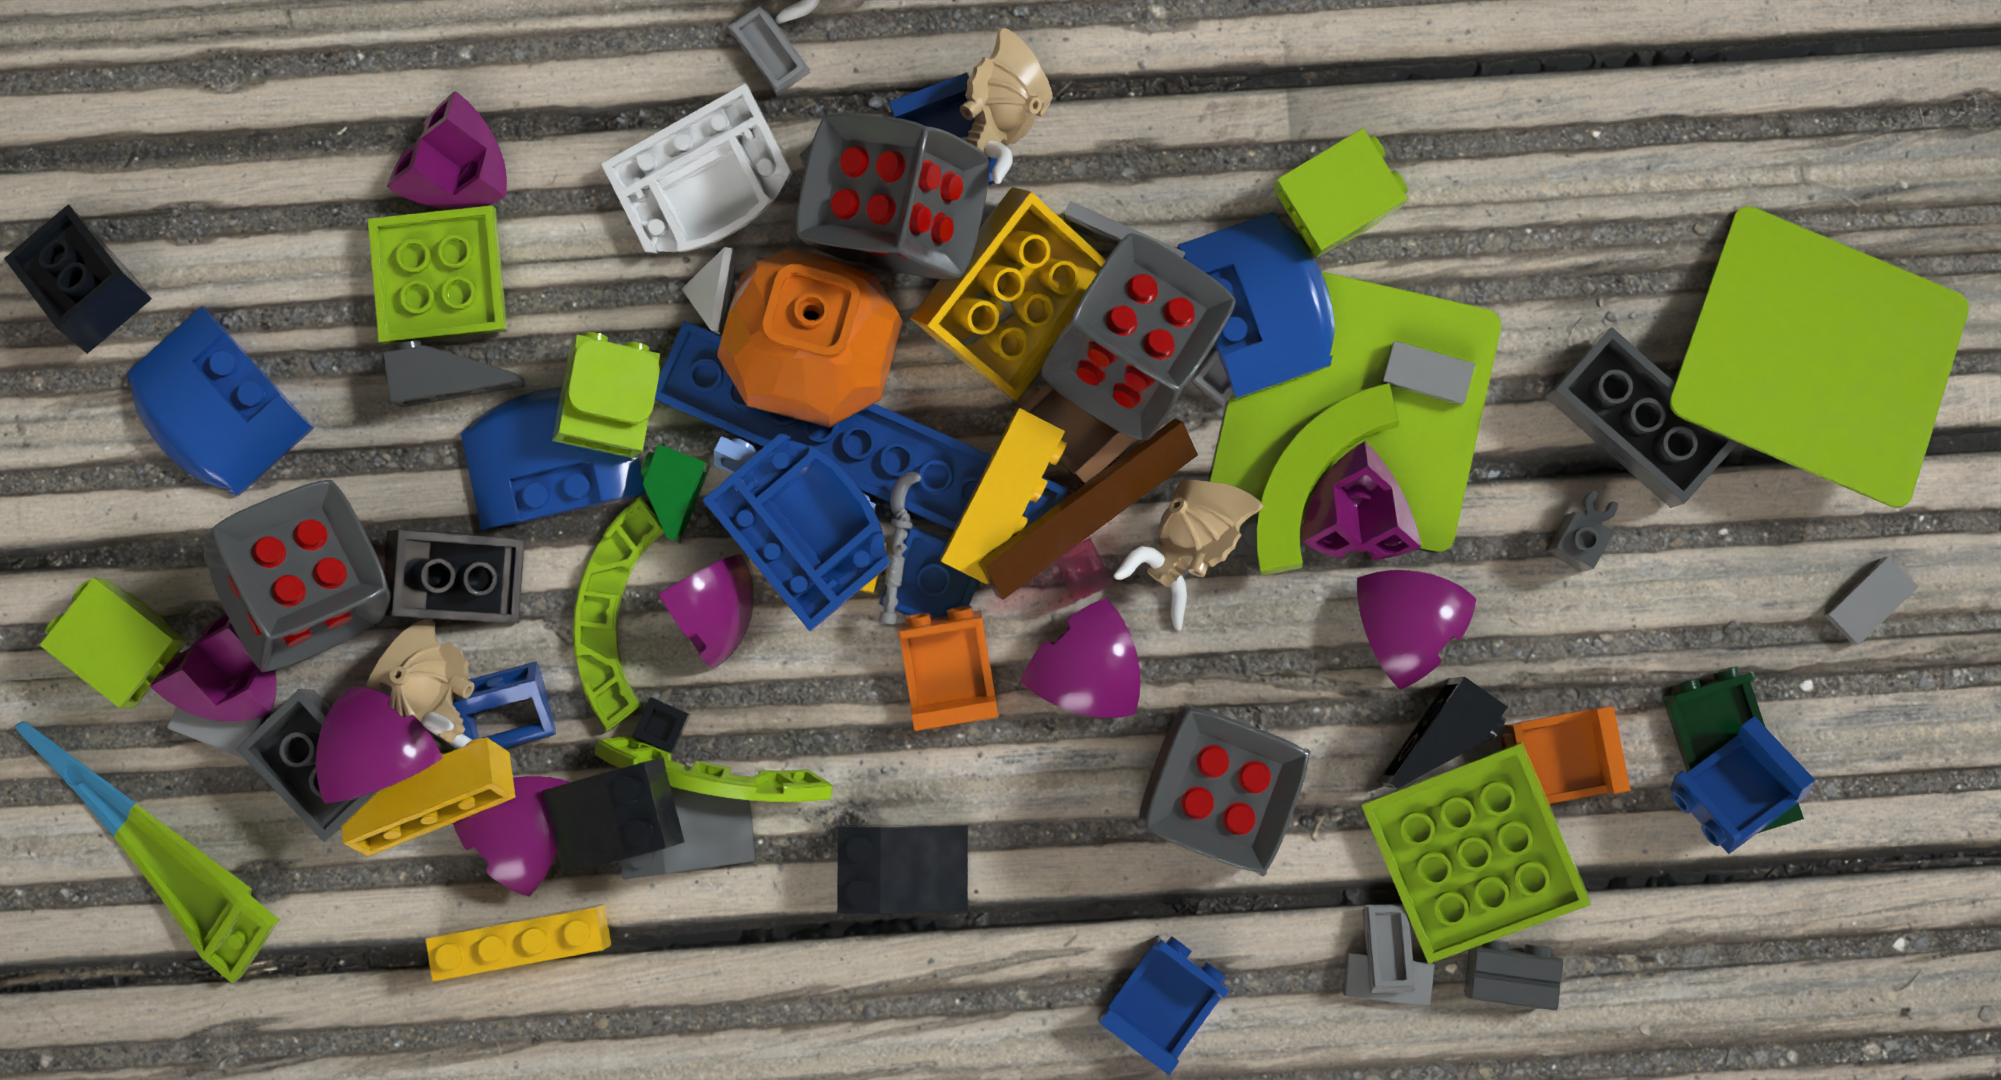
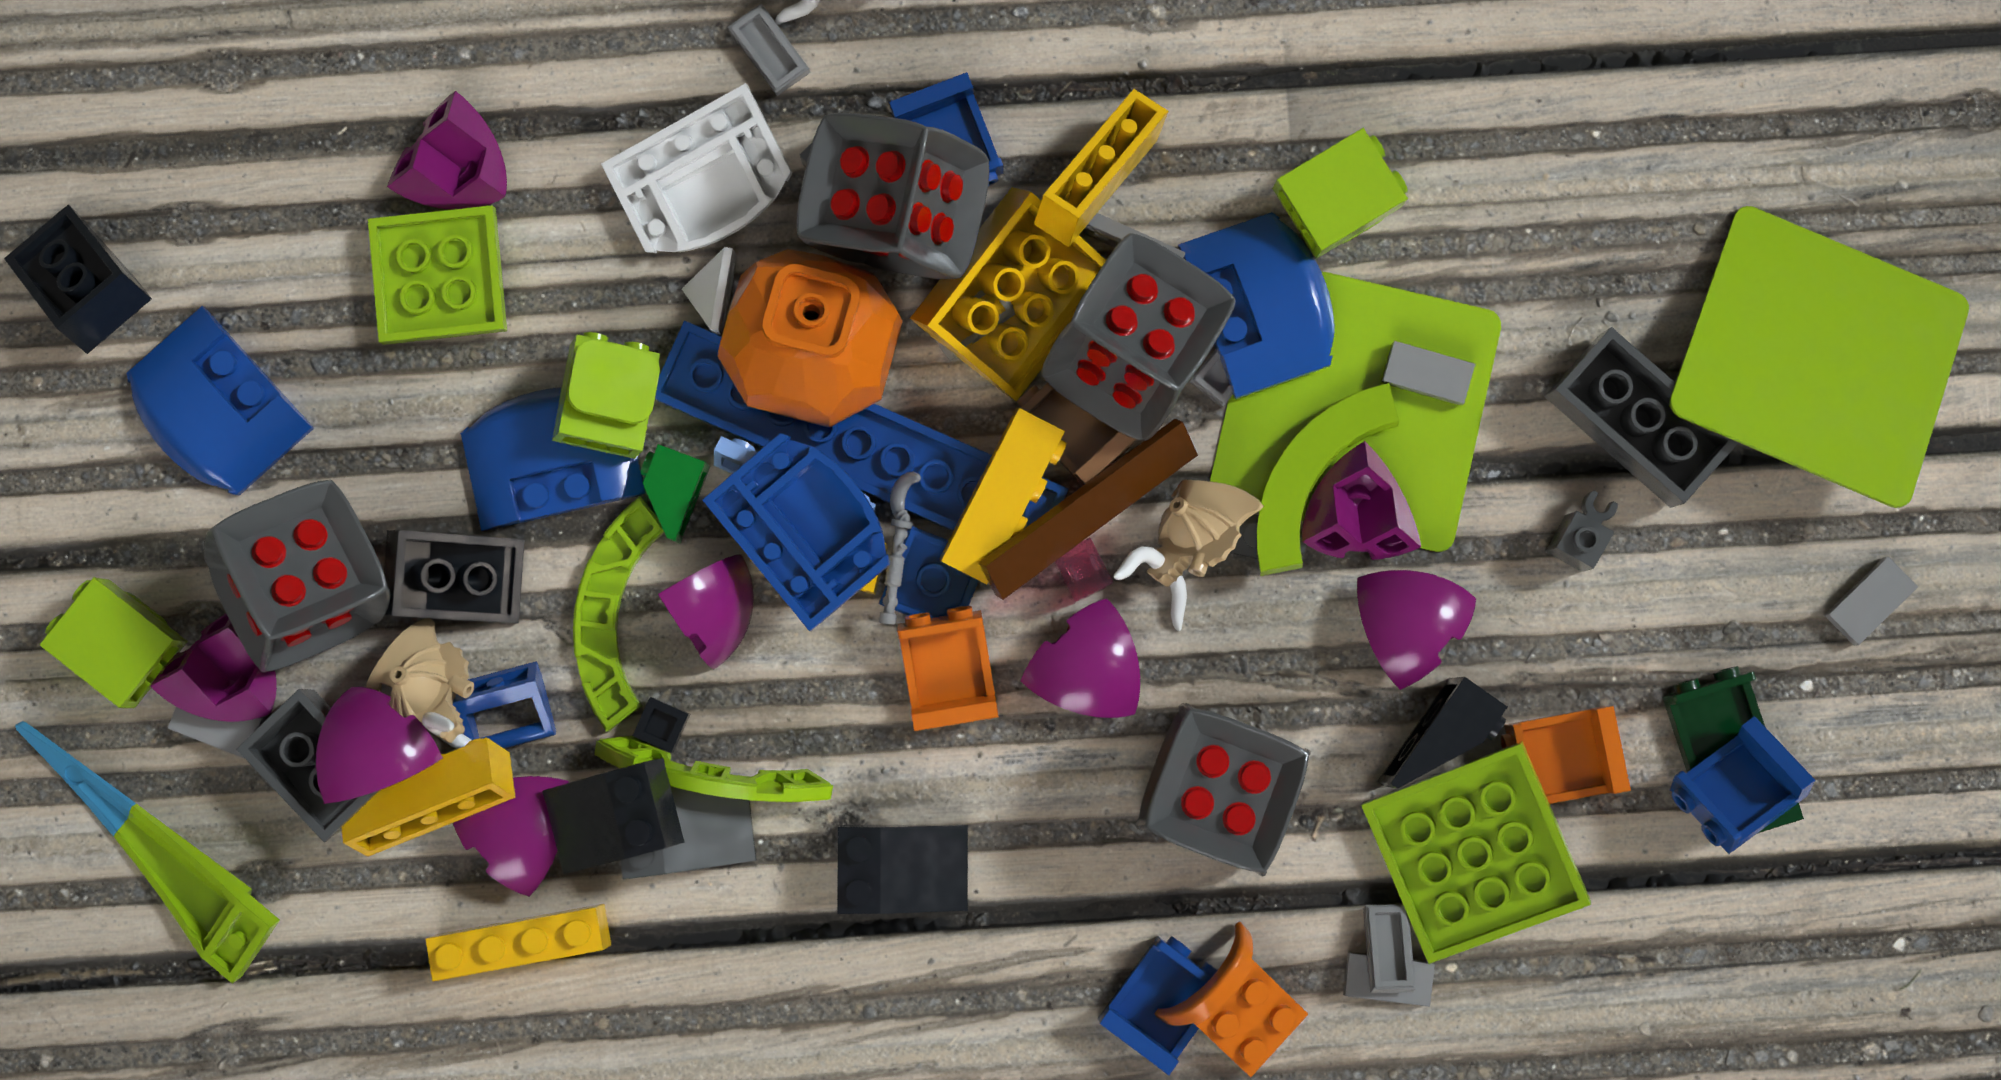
(431, 375): dark grey slope -> none
(1004, 99): tan helmet -> none
(1100, 167): none -> yellow brick
(1240, 1008): none -> orange piece
(1513, 975): dark grey brick -> none

